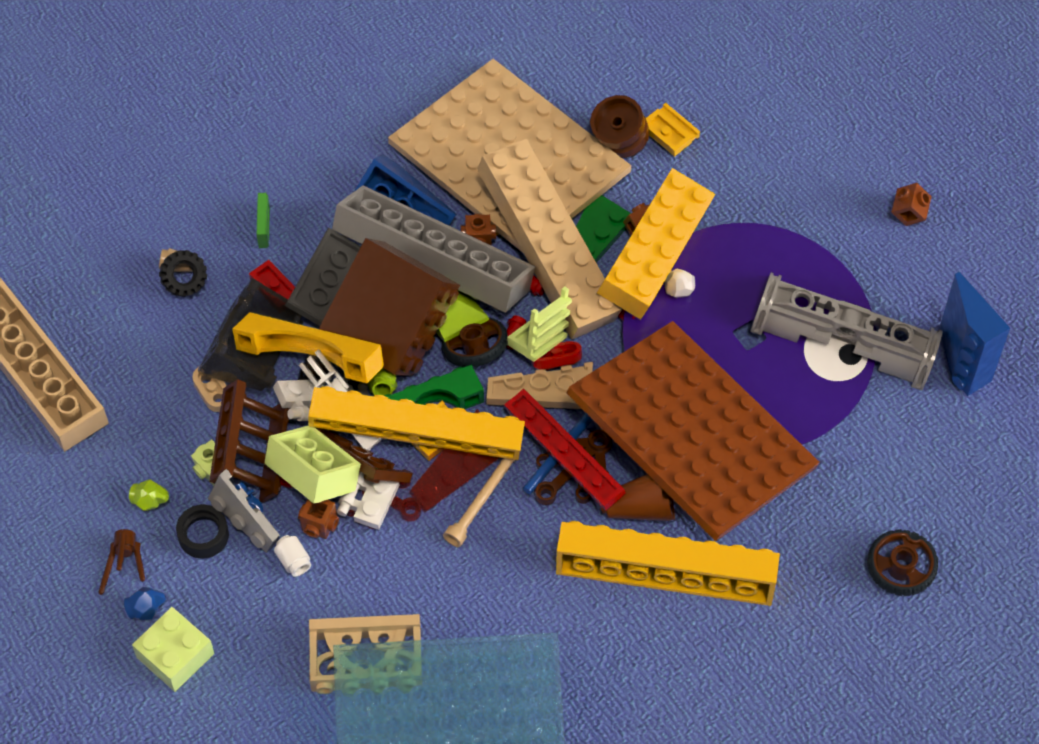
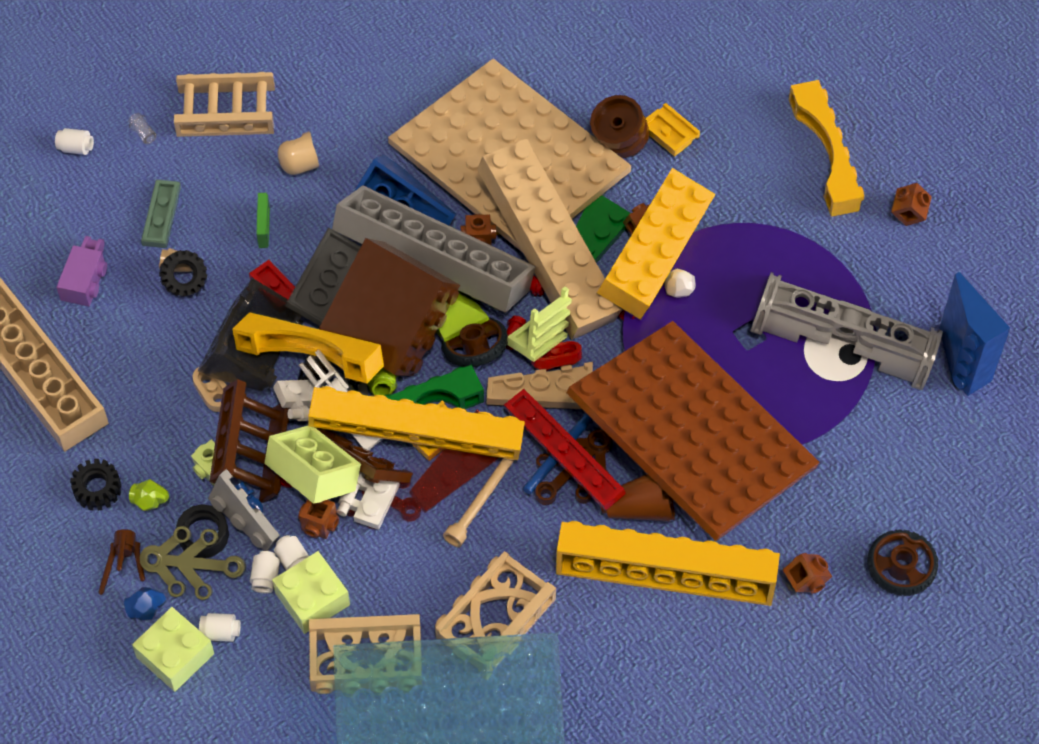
(74, 141): none -> white brick
(83, 272): none -> medium lavender brick
(90, 472): none -> black tyre
(138, 123): none -> clear pin
(161, 213): none -> sand green tile
(187, 561): none -> olive plant
(220, 627): none -> white brick
(224, 123): none -> tan fence
(264, 569): none -> white brick
(298, 155): none -> tan helmet
(311, 591): none -> yellowish green brick
(533, 604): none -> tan fence
(808, 573): none -> dark orange brick
(811, 108): none -> yellow arch

